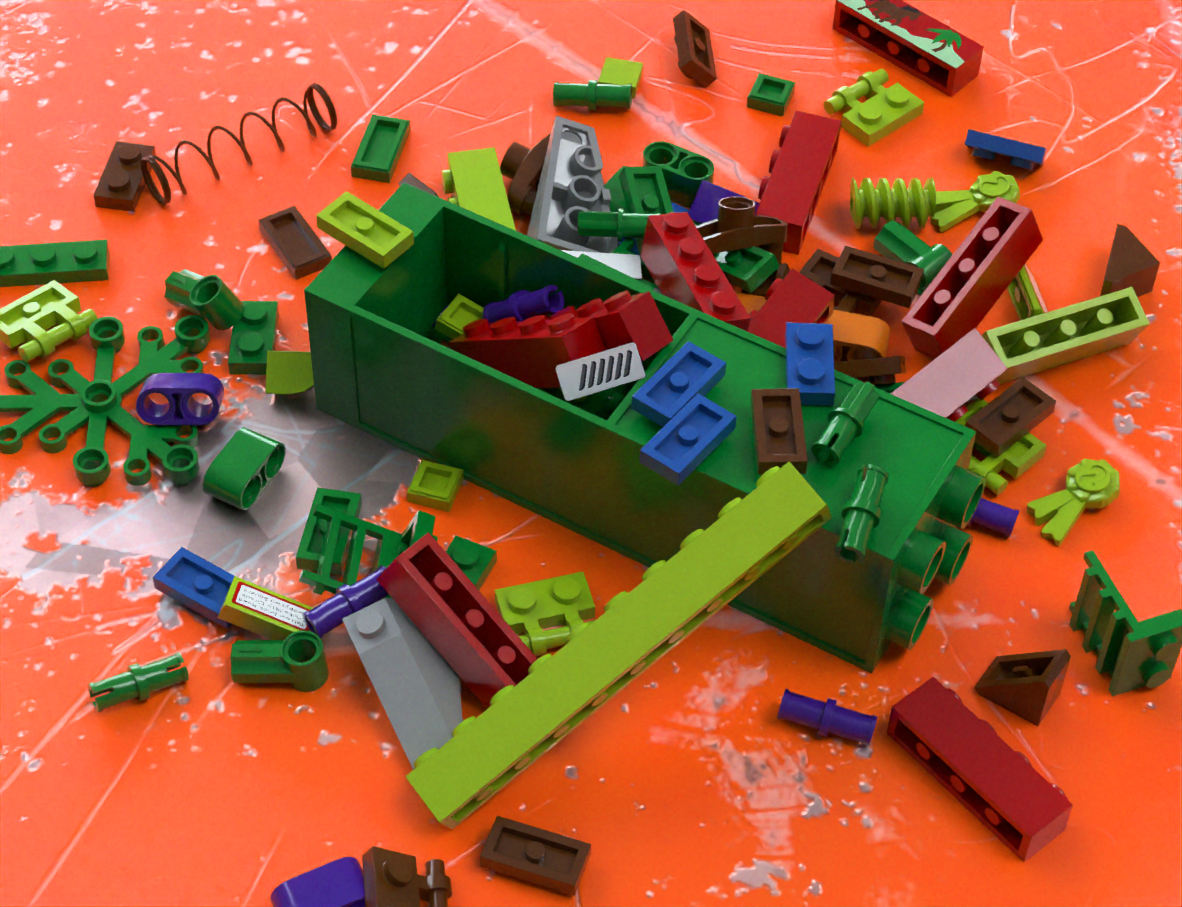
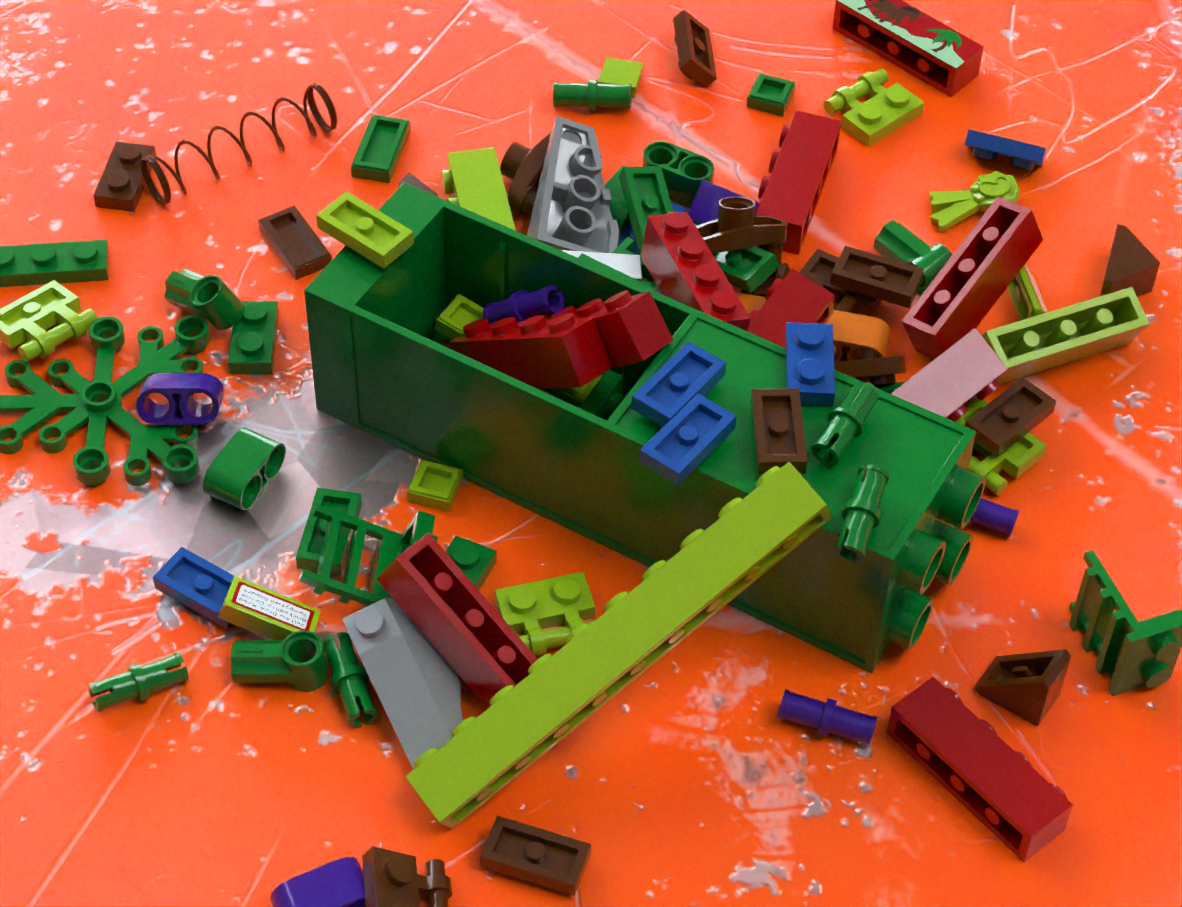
(288, 372): lime brick -> none
(346, 602): dark purple pin -> none
(349, 680): none -> green pin
(600, 371): white sticker -> none
(612, 224): green axle -> none
(892, 201): lime piece -> none
(1087, 486): lime piece -> none

